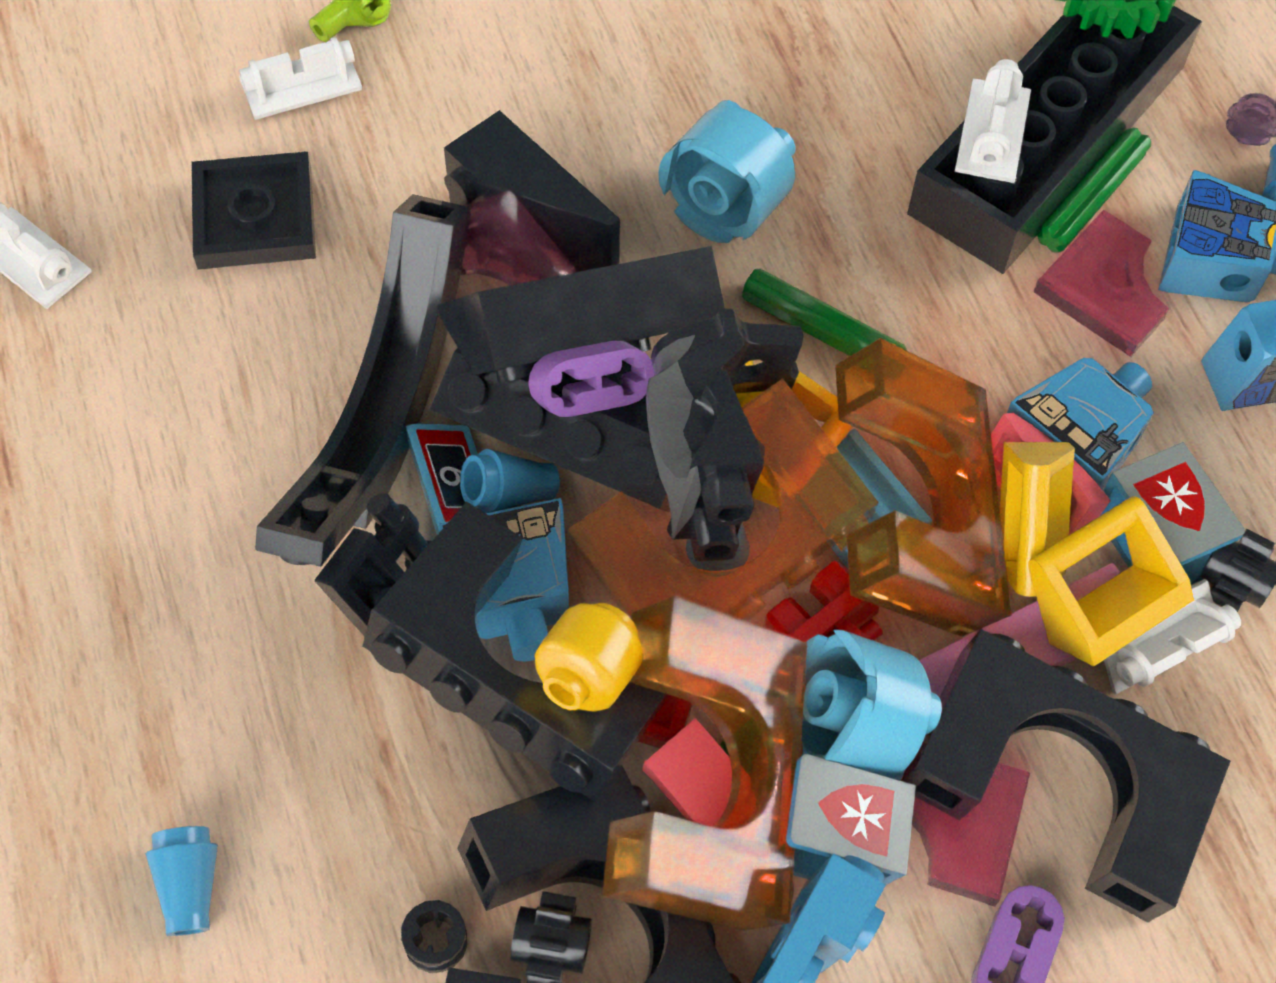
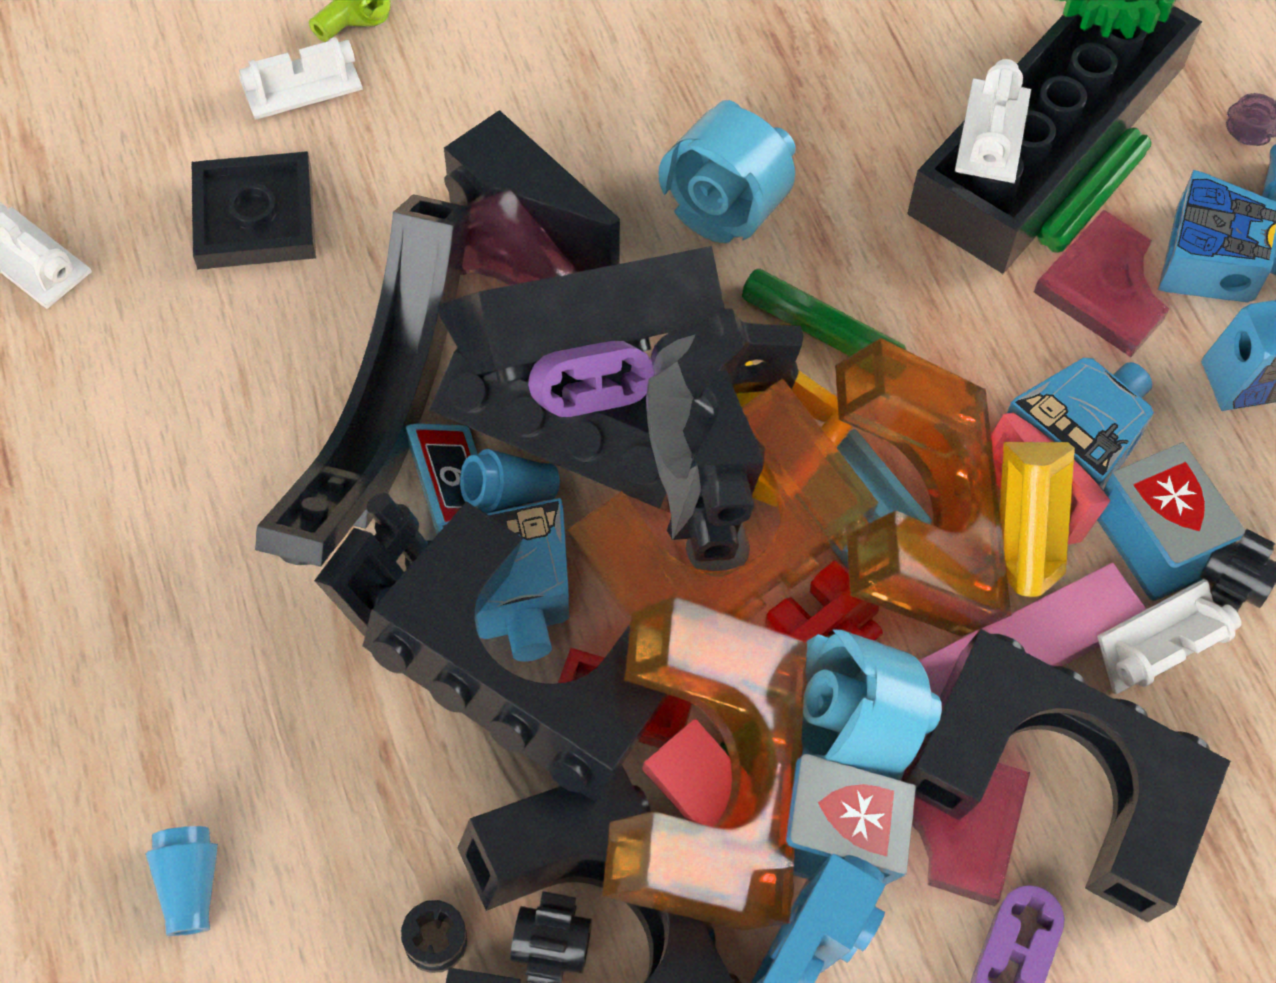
(590, 656): yellow head -> none
(1123, 605): yellow tile -> none

